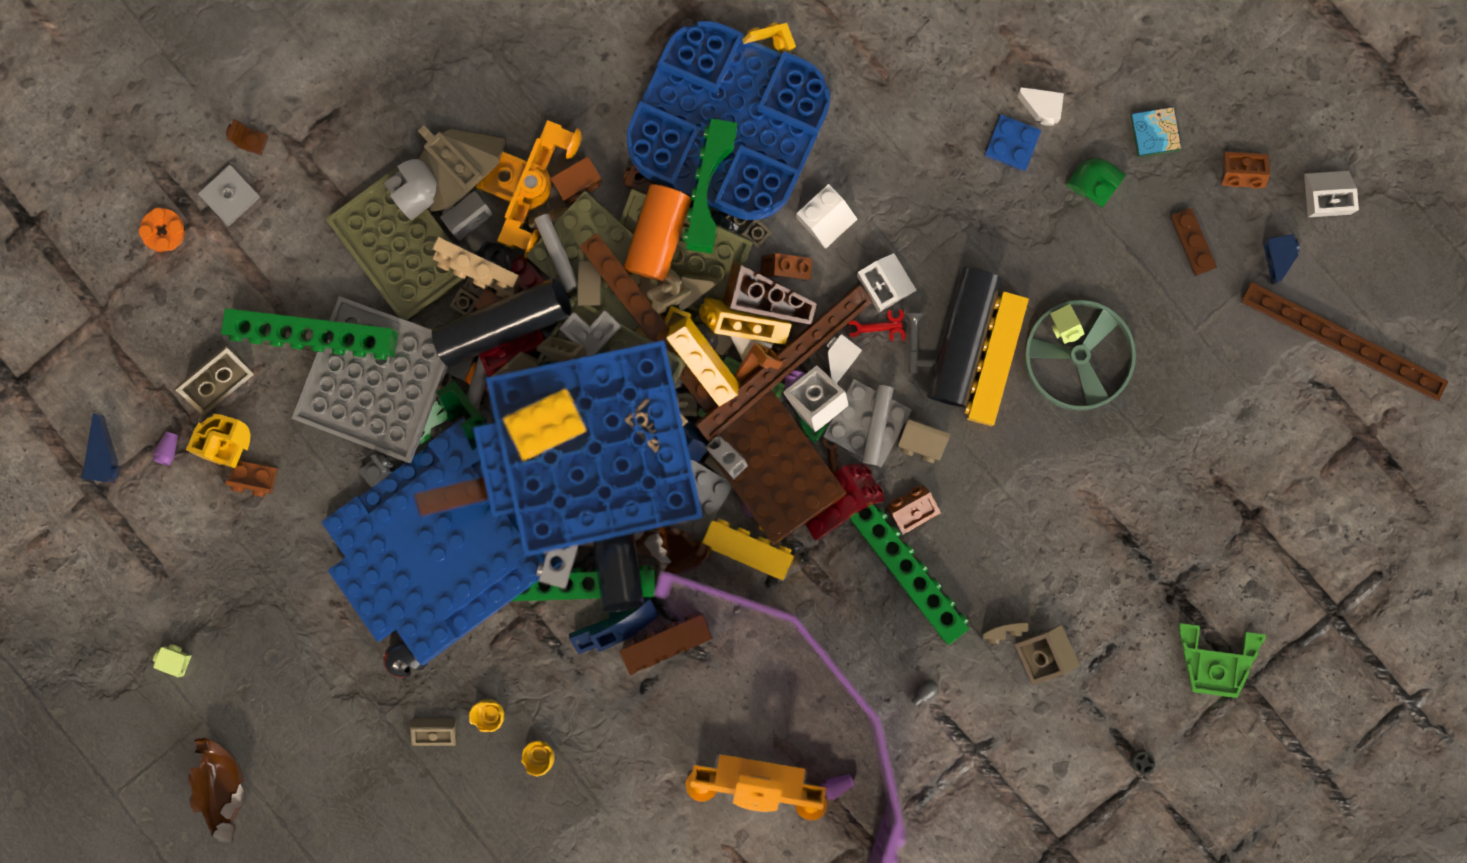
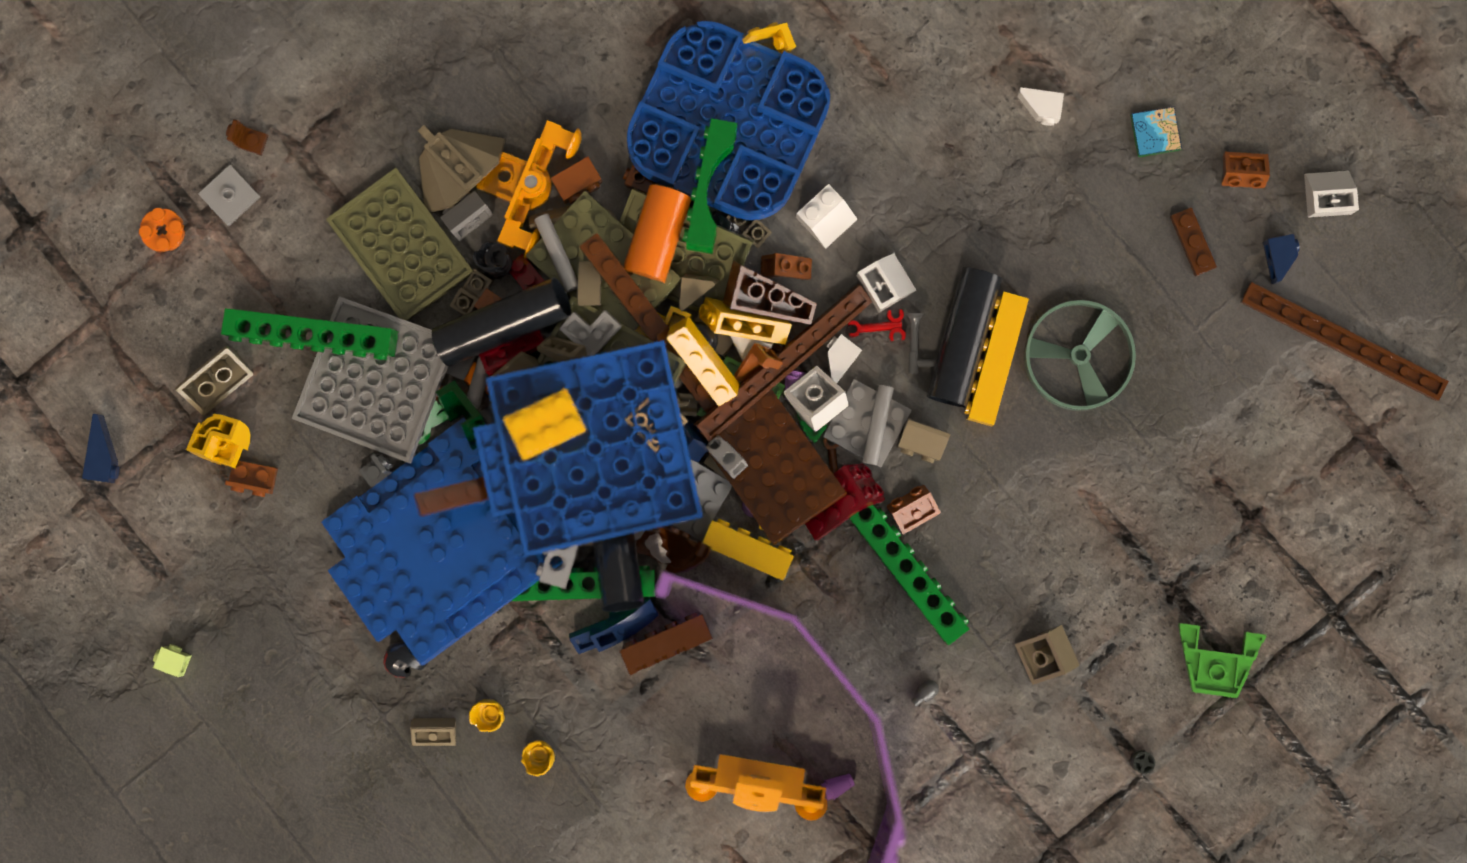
(166, 449): medium lavender cone -> none
(216, 788): reddish brown animal -> none
(412, 187): light grey brick -> none
(479, 269): tan bracket -> none
(668, 294): dark tan hips -> none
(998, 633): dark tan slope -> none
(1012, 143): blue plate -> none
(1066, 324): yellowish green brick -> none
(1096, 180): green brick -> none

